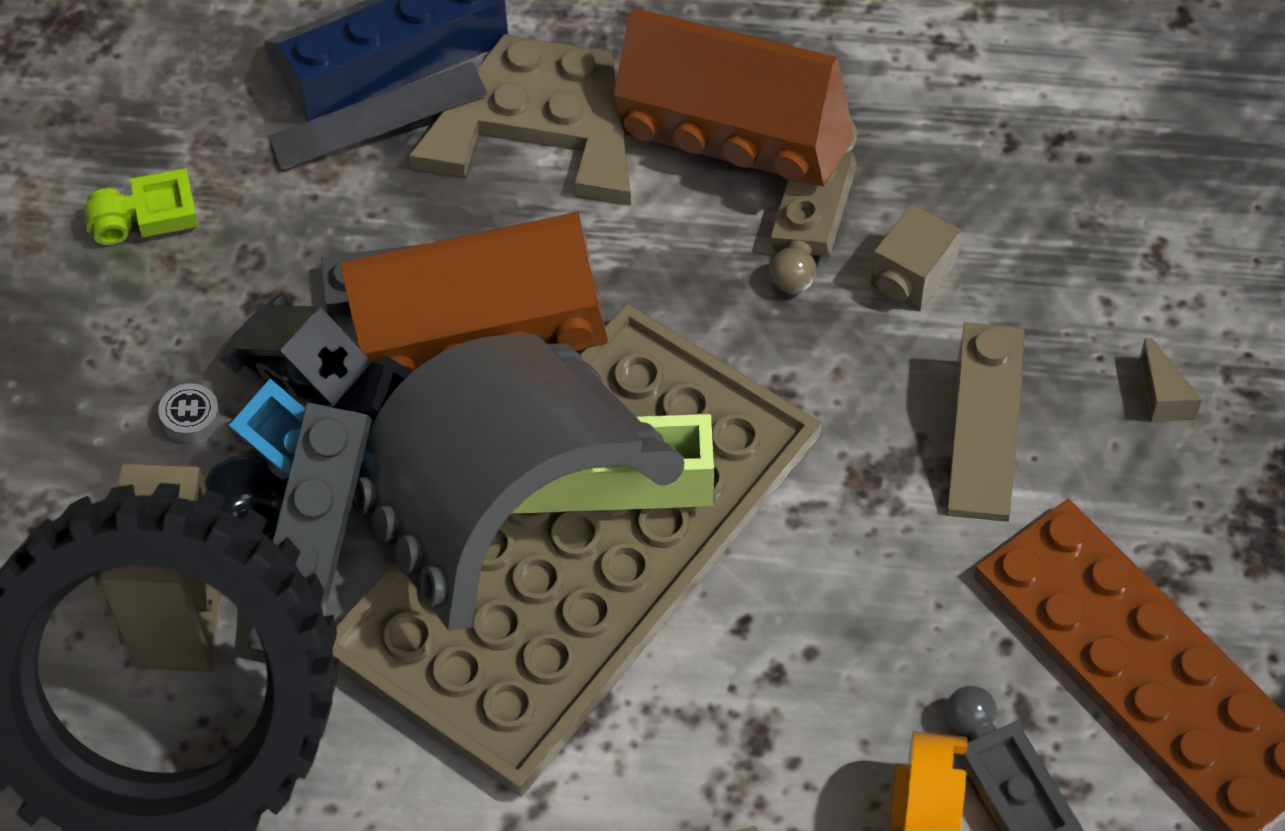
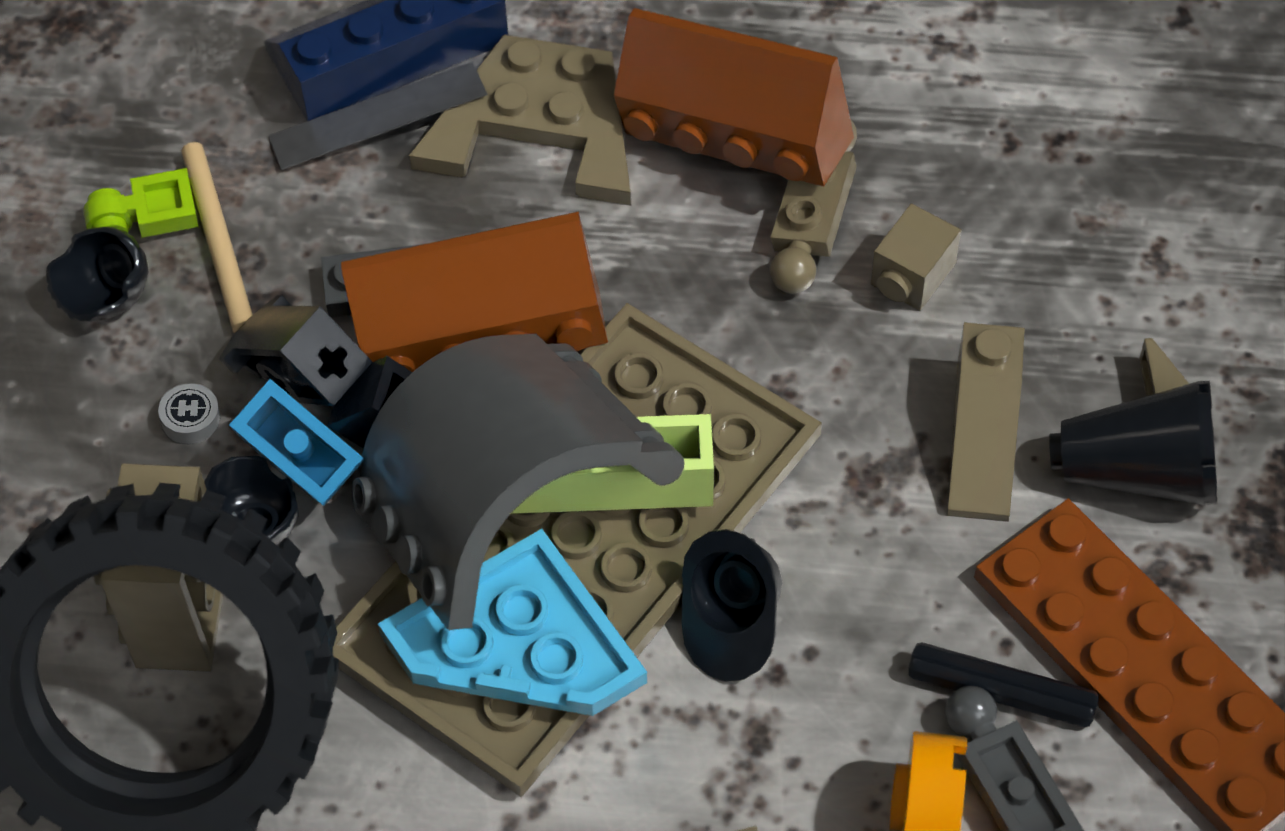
(98, 274): none -> black hair
(216, 235): none -> tan bar
(321, 492): dark grey plate -> none
(530, 641): none -> medium azure plate
(729, 604): none -> black piece
(1004, 684): none -> black axle
(1144, 446): none -> black cone

